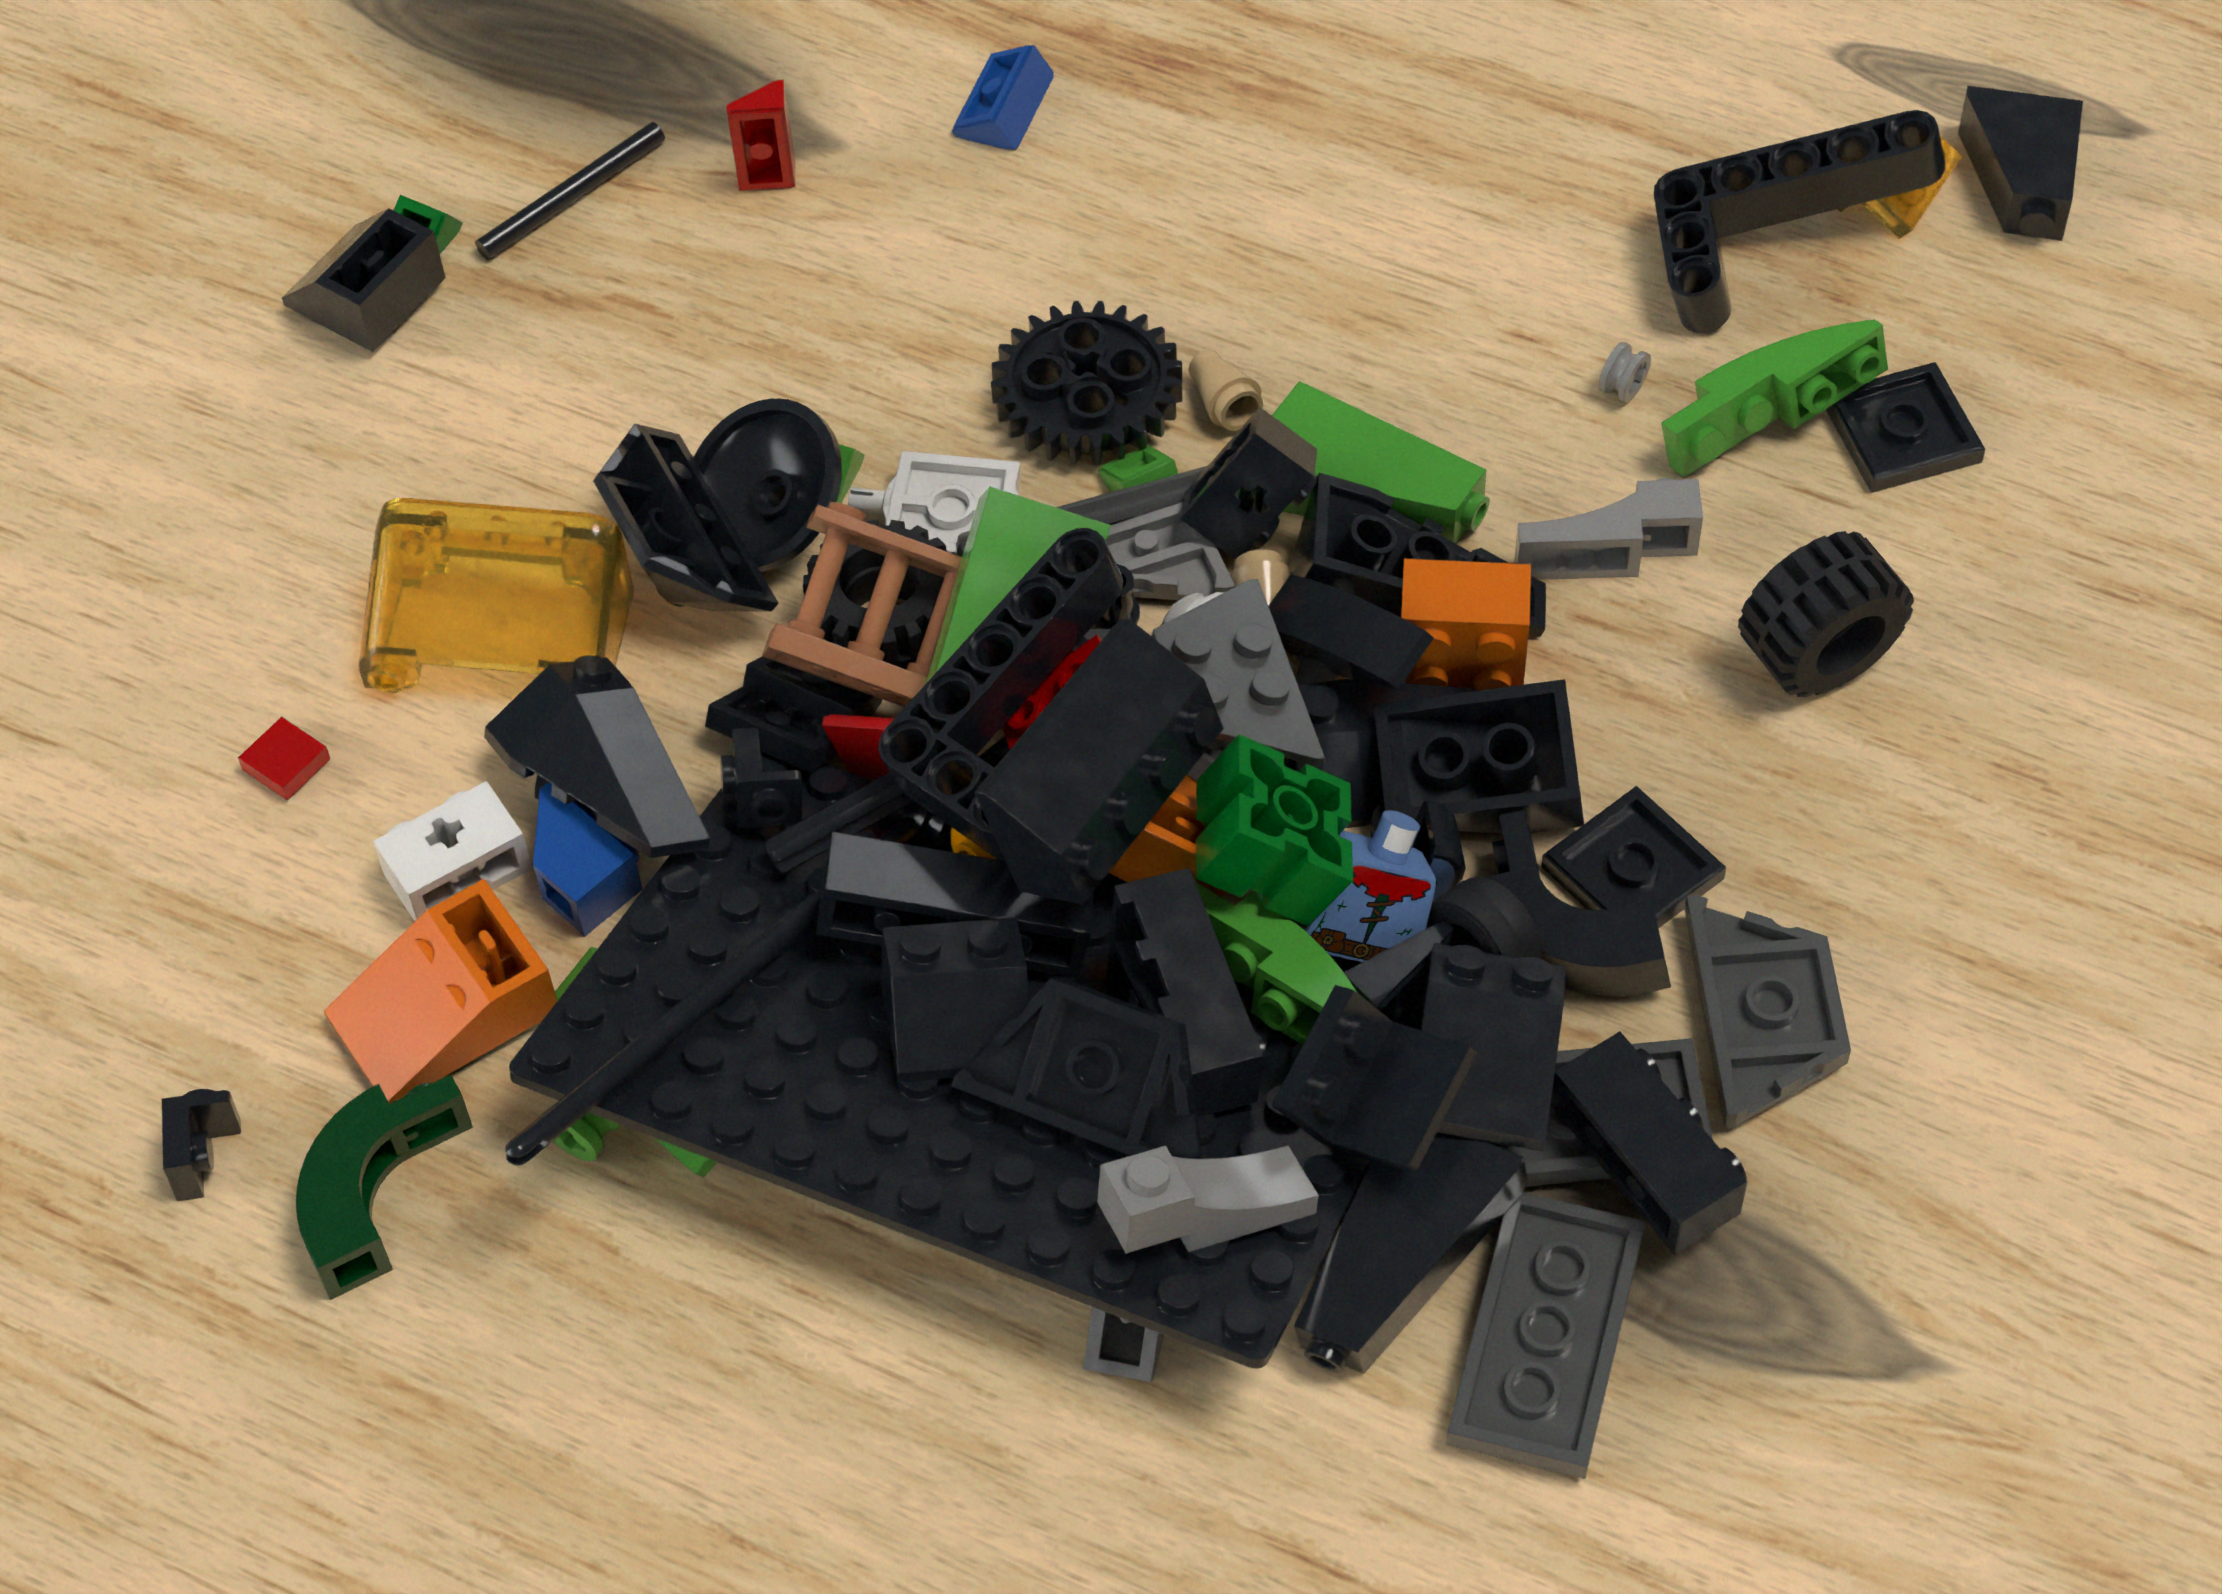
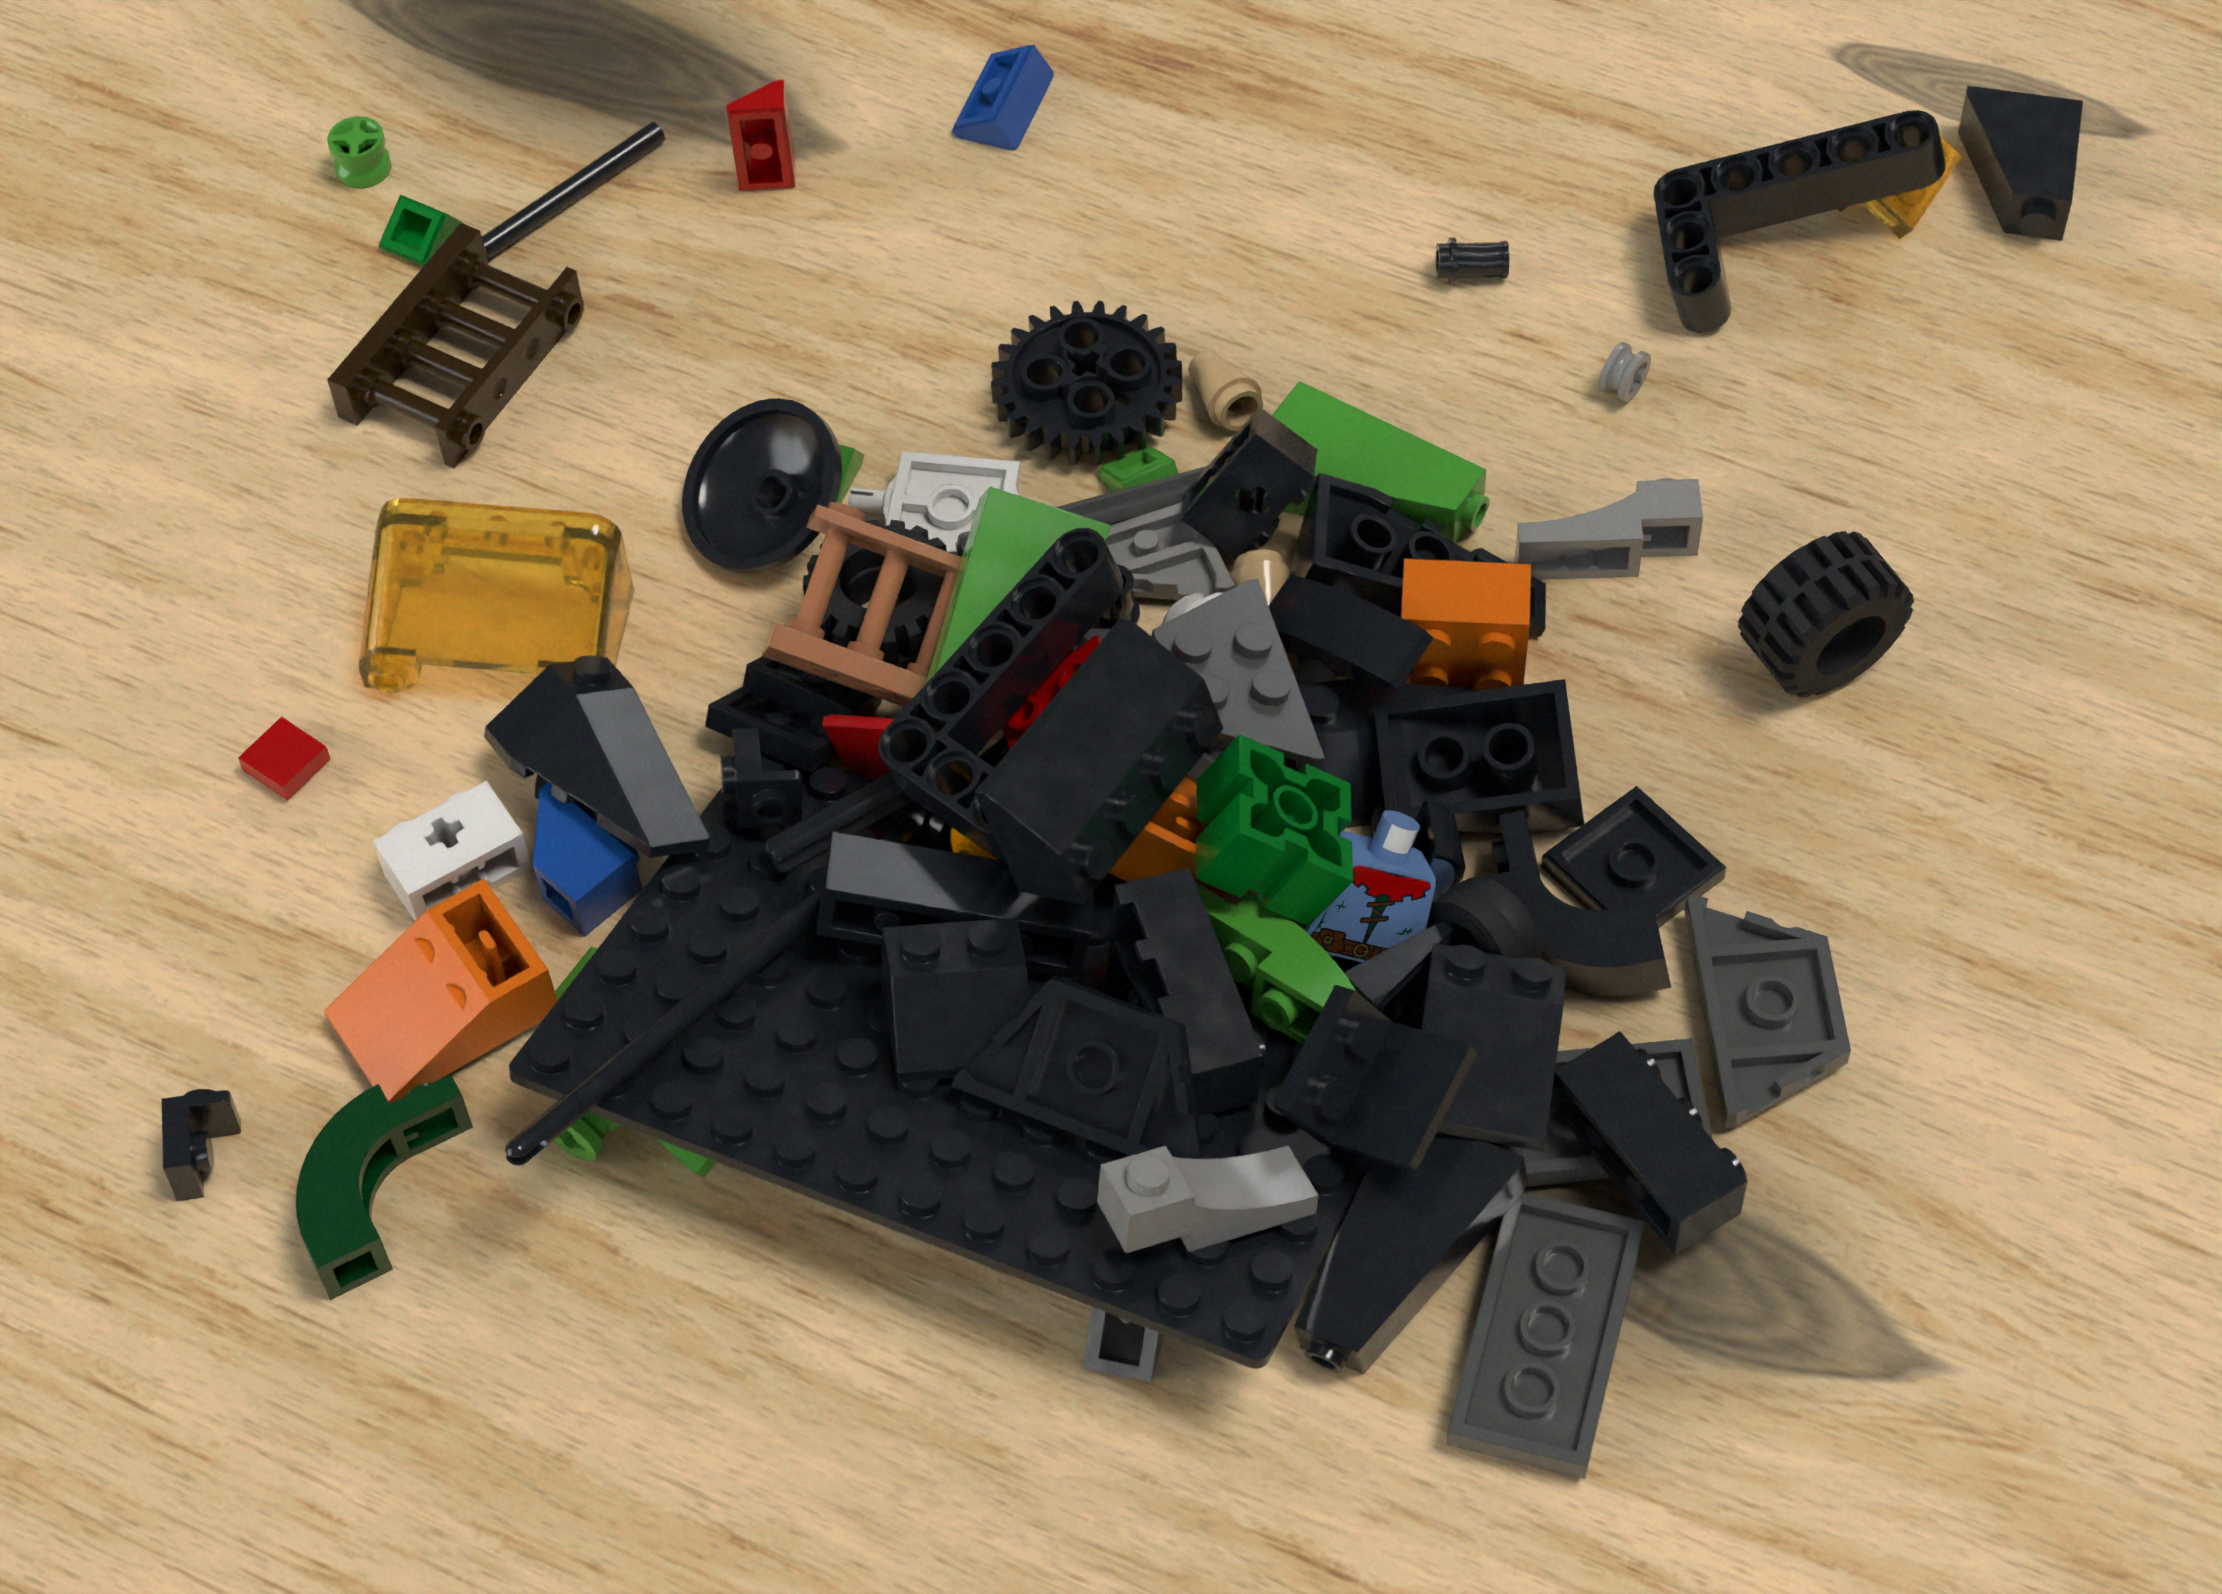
(359, 152): none -> bright green wheel
(370, 279): black slope -> none
(434, 302): none -> dark brown fence
(679, 525): black wedge -> none
(1472, 260): none -> black pin
(1781, 381): bright green slope -> none
(1906, 428): black tile -> none

